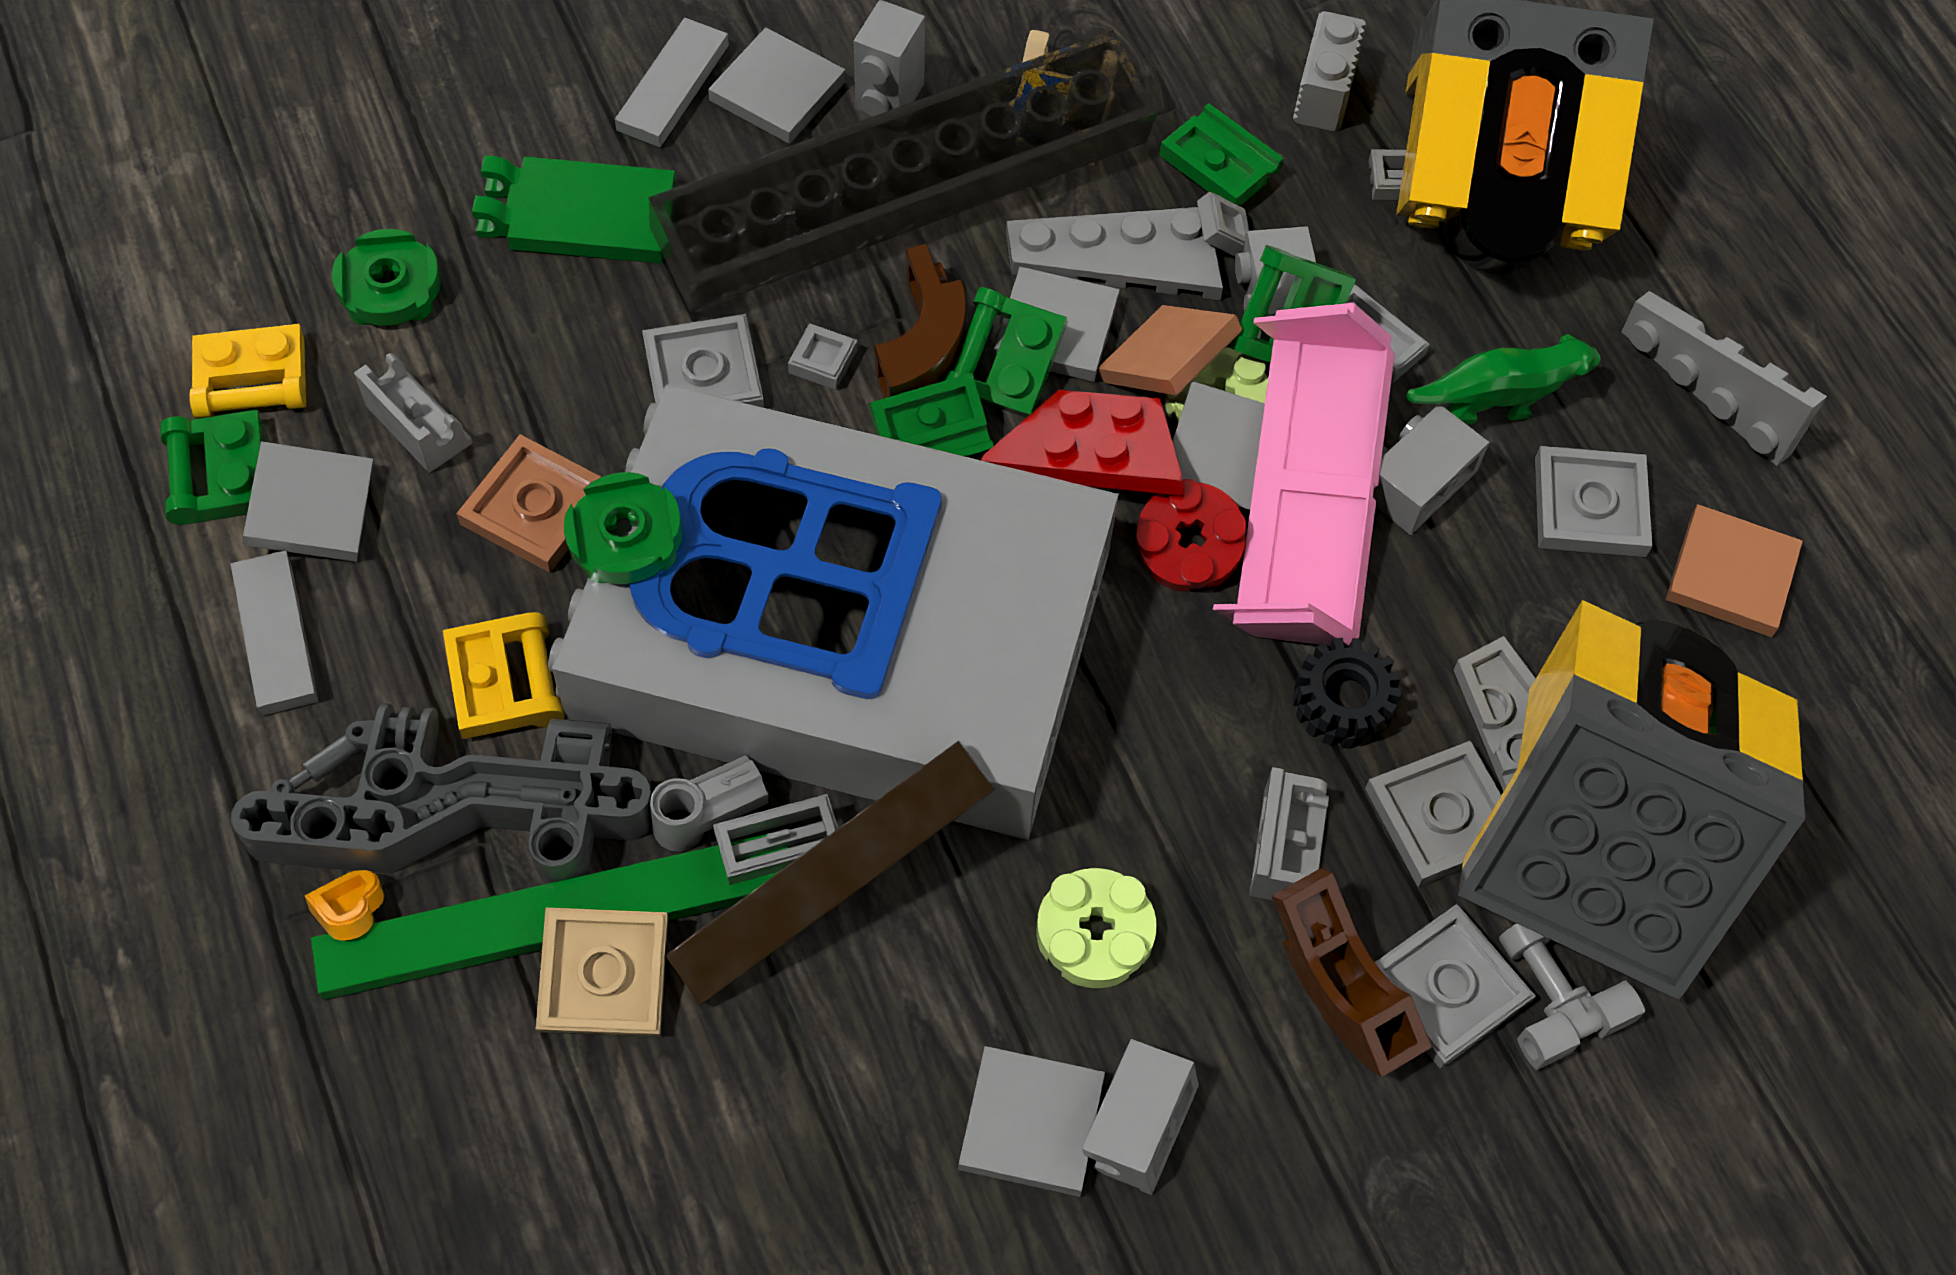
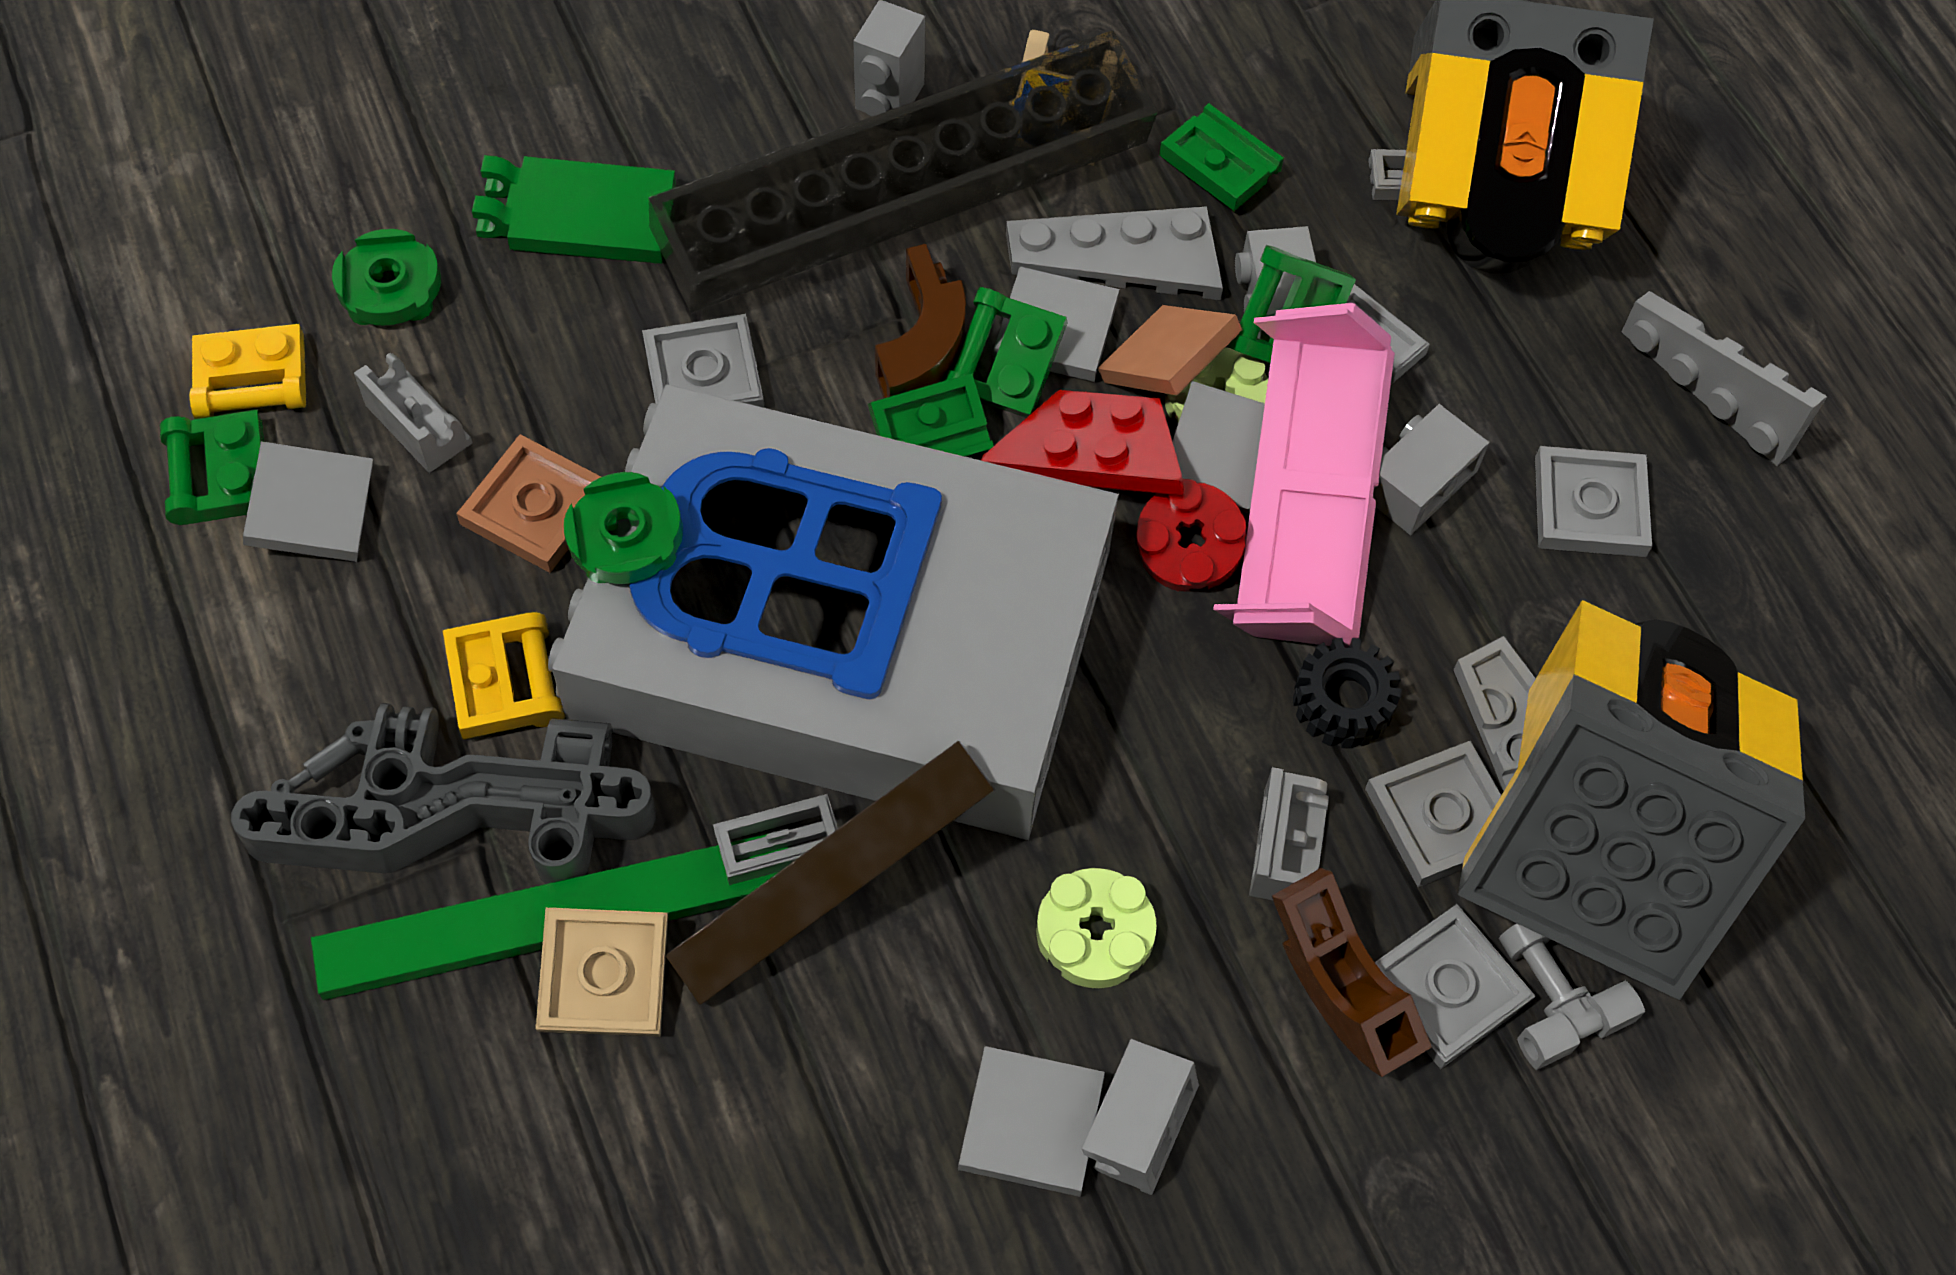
(274, 633): light grey tile -> none
(347, 904): light orange tile -> none
(671, 82): light grey tile -> none
(709, 800): light grey piece -> none
(777, 85): light grey tile -> none
(822, 356): light grey tile -> none
(1223, 223): light grey tile -> none
(1329, 71): light grey brick -> none
(1508, 379): green animal -> none
(1734, 570): nougat tile -> none

